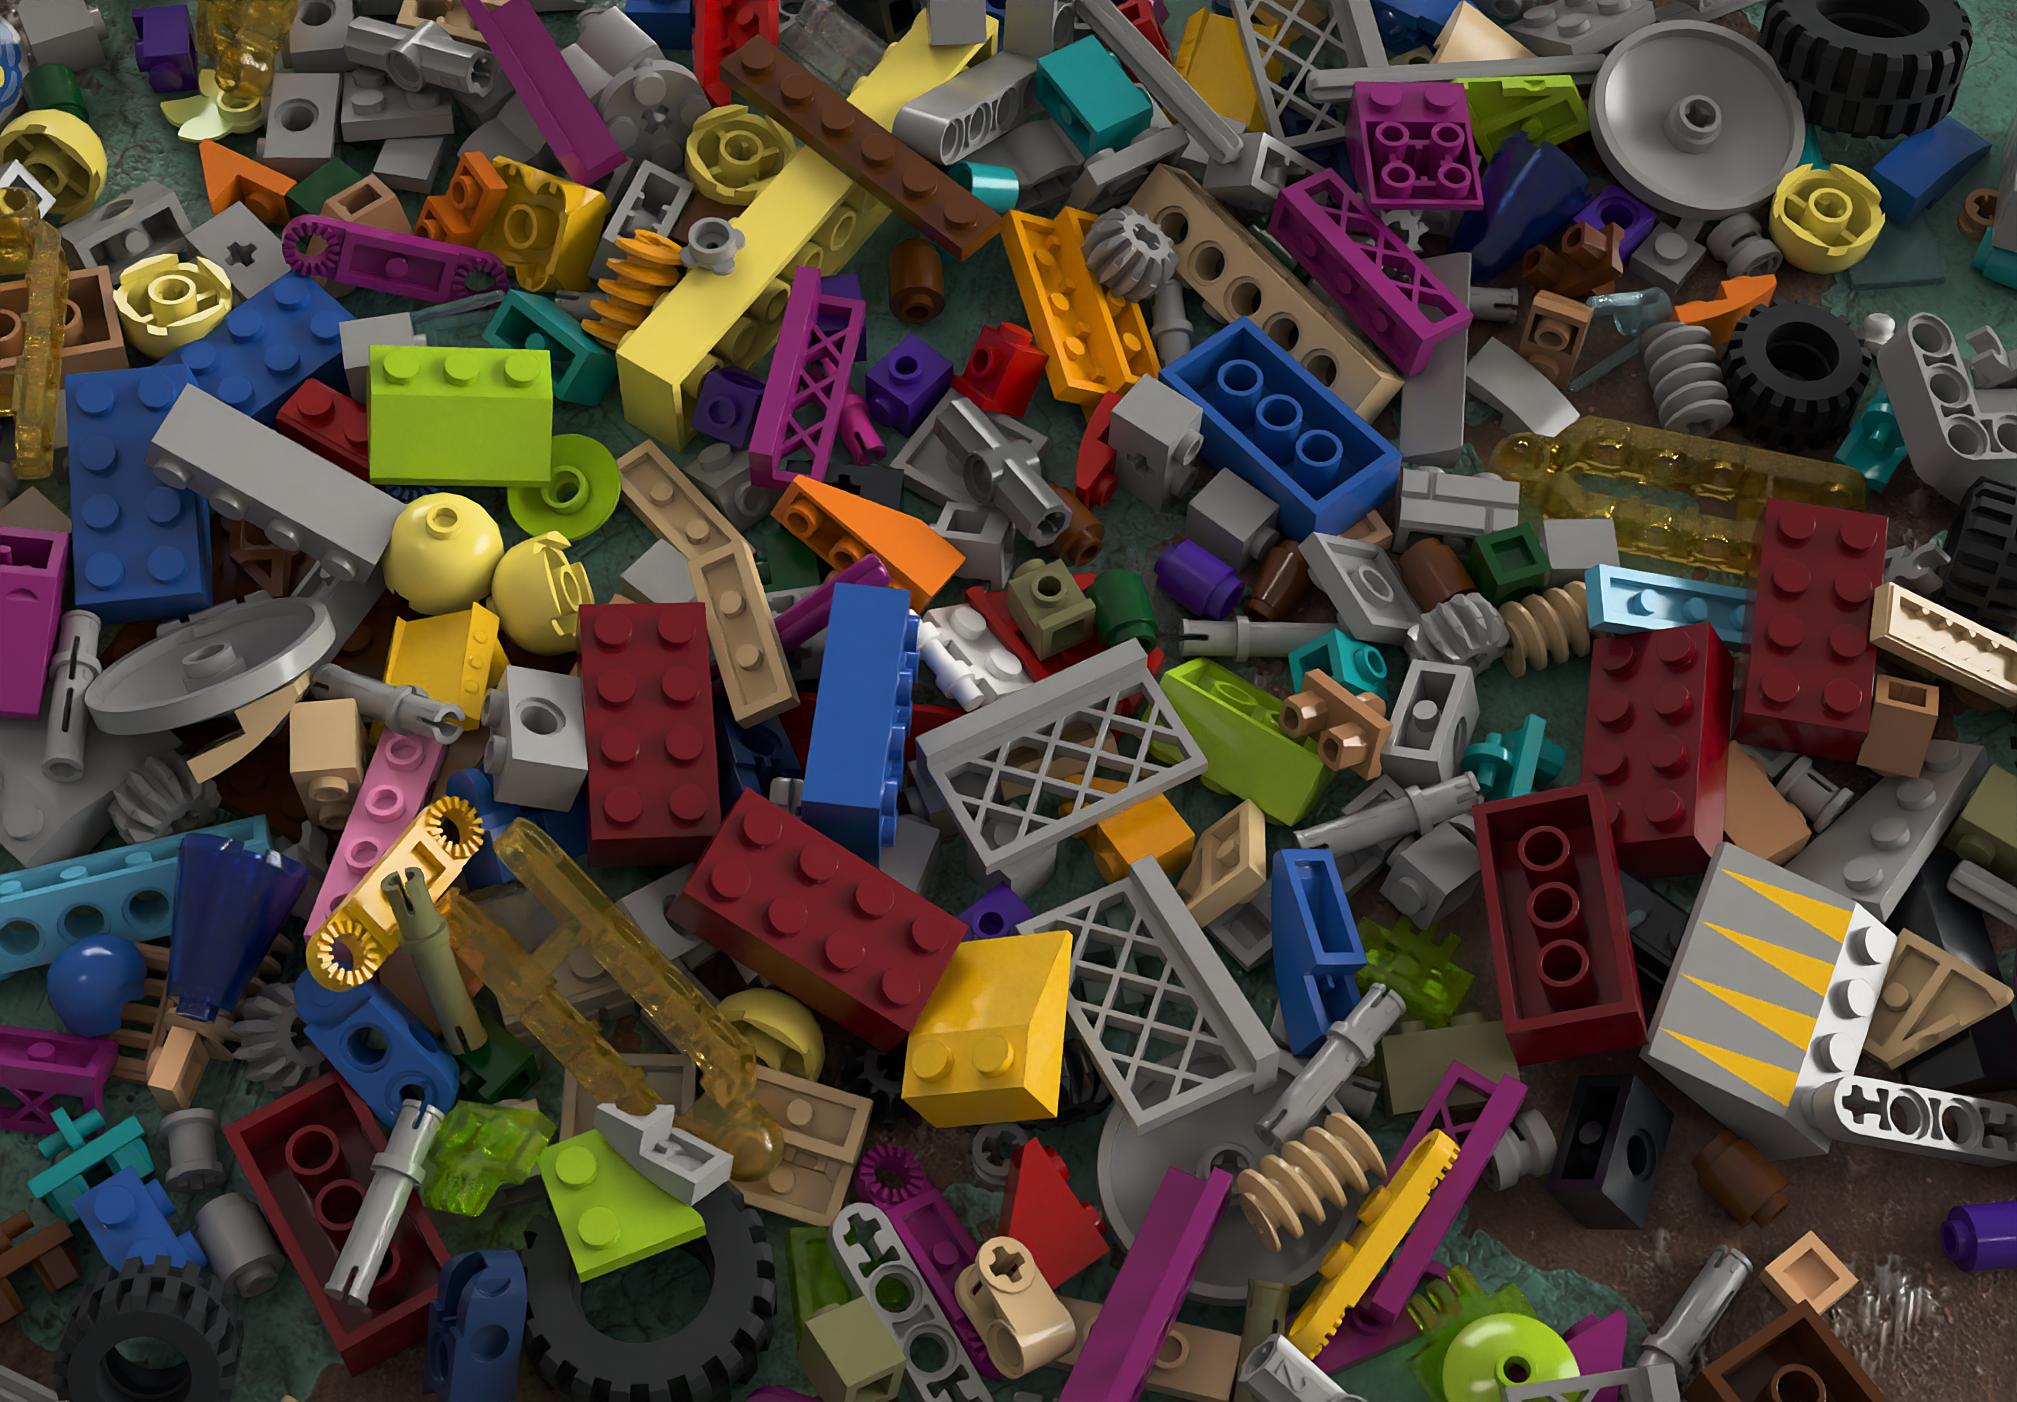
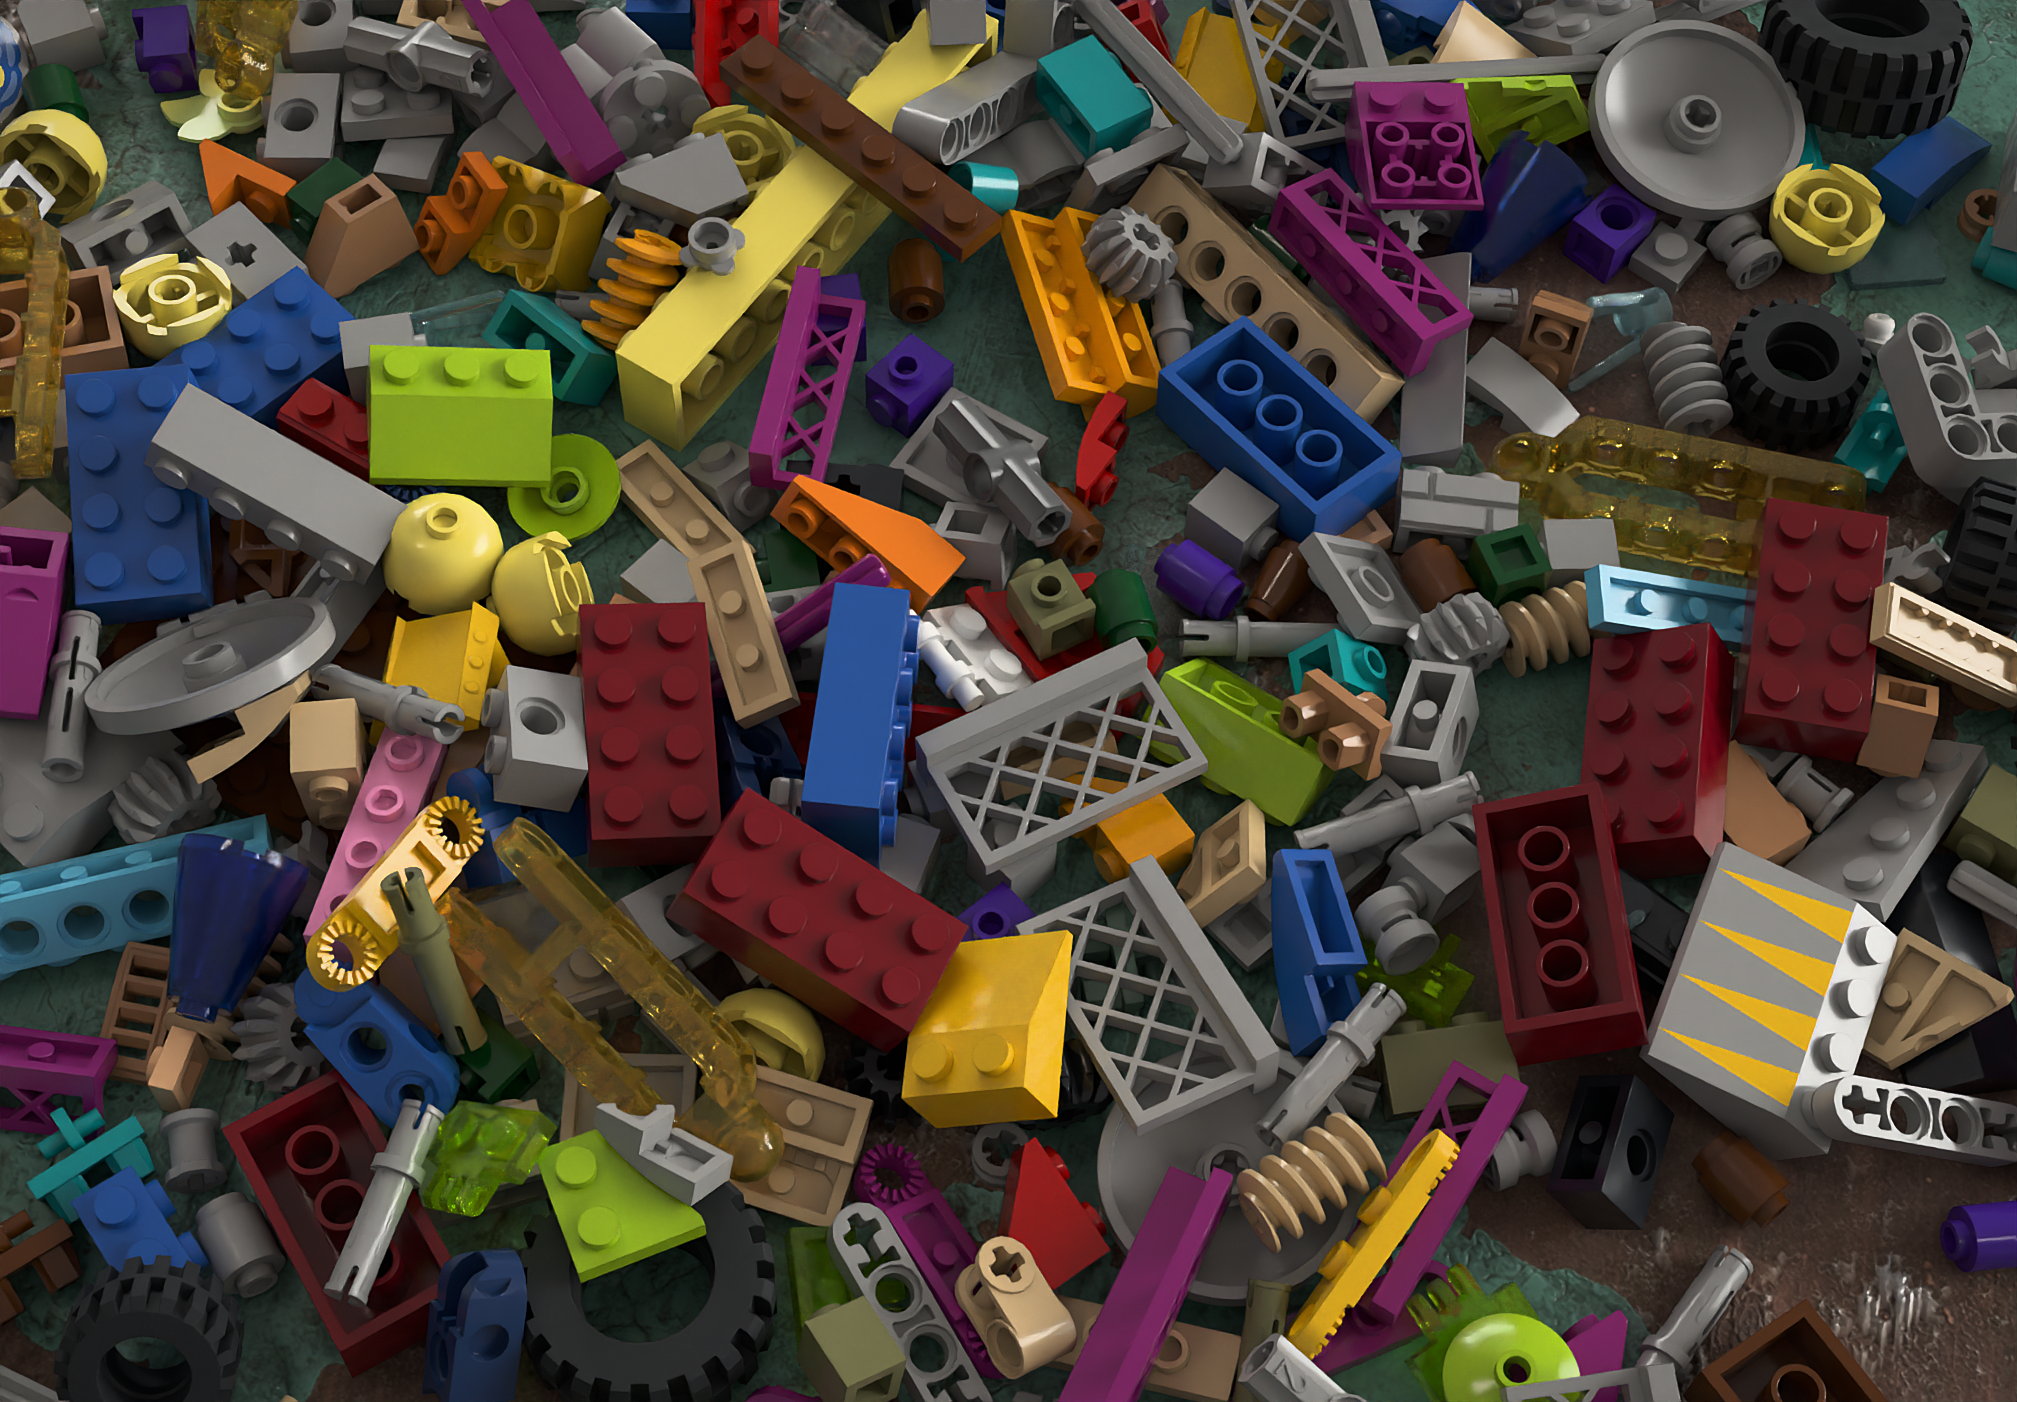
(94, 983): blue hair -> none
(390, 260): magenta plate -> none
(686, 183): none -> light grey slope
(729, 405): dark purple brick -> none
(854, 423): dark pink pin -> none
(1002, 370): red brick -> none
(1155, 442): light grey brick -> none
(1399, 935): none -> light grey wheel
(1512, 760): teal hips -> none
(1583, 265): reddish brown hips -> none
(1731, 302): orange slope -> none
(1809, 1273): light nougat plate -> none

